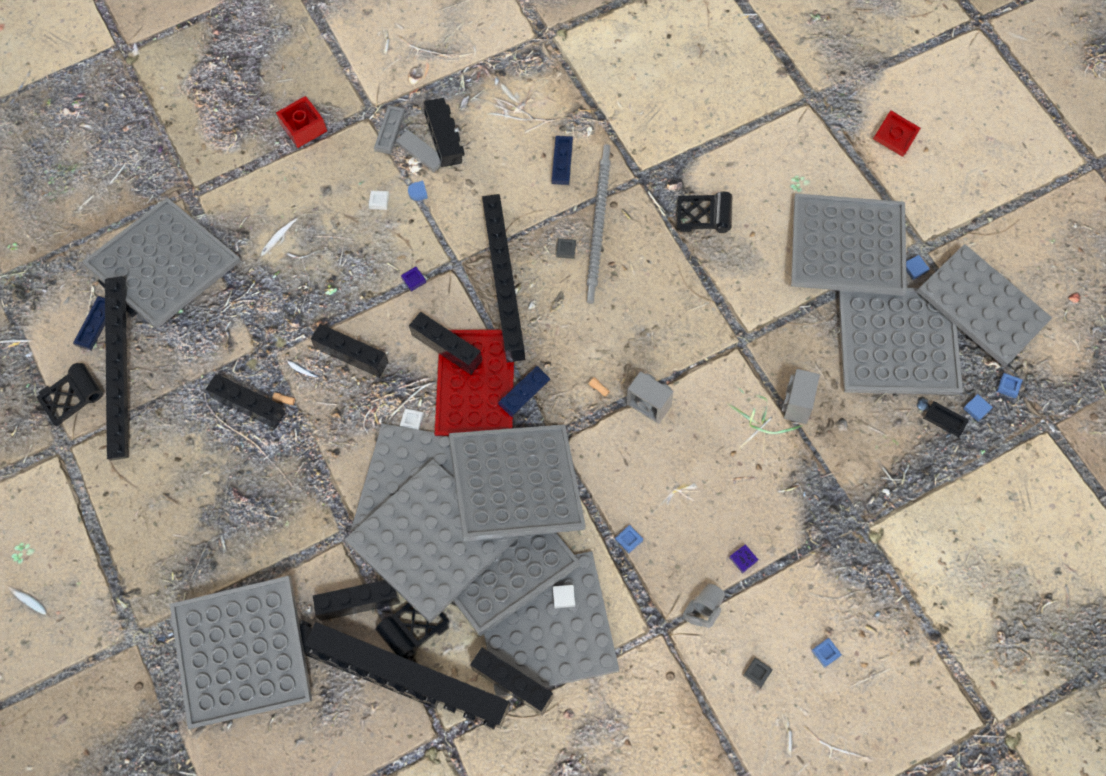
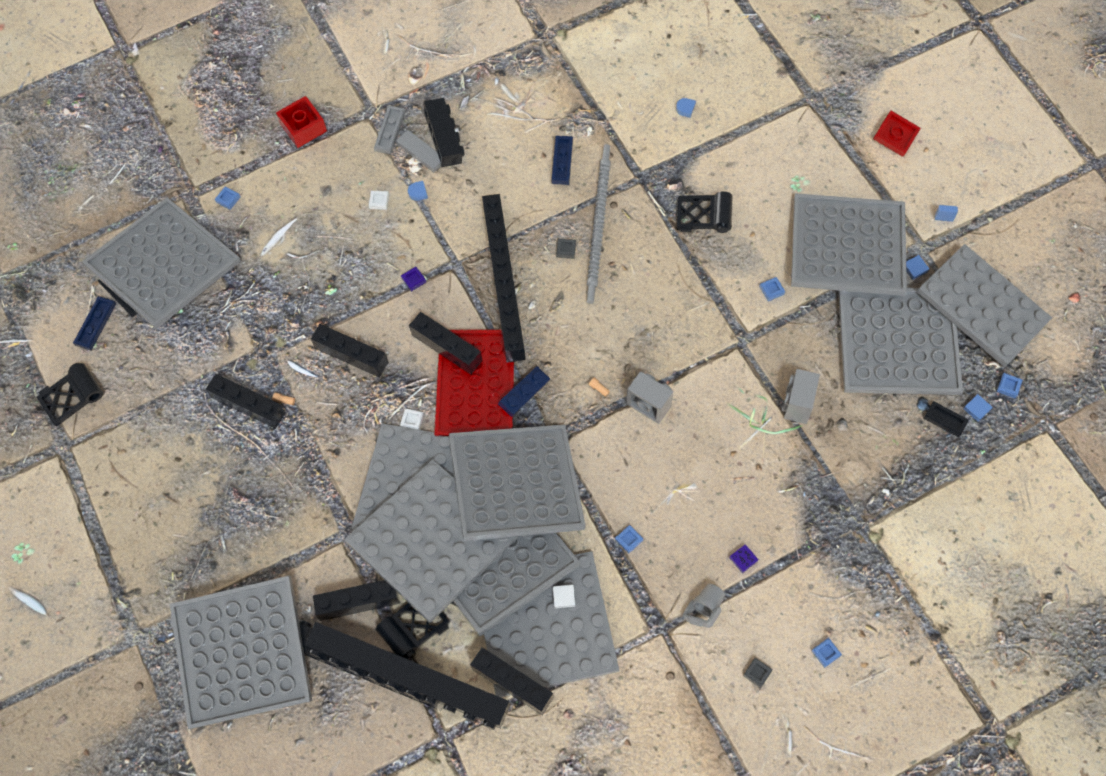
(116, 368): black plate -> none
(227, 198): none -> medium blue tile
(685, 107): none -> medium blue tile
(772, 289): none -> medium blue tile
(946, 213): none -> medium blue tile

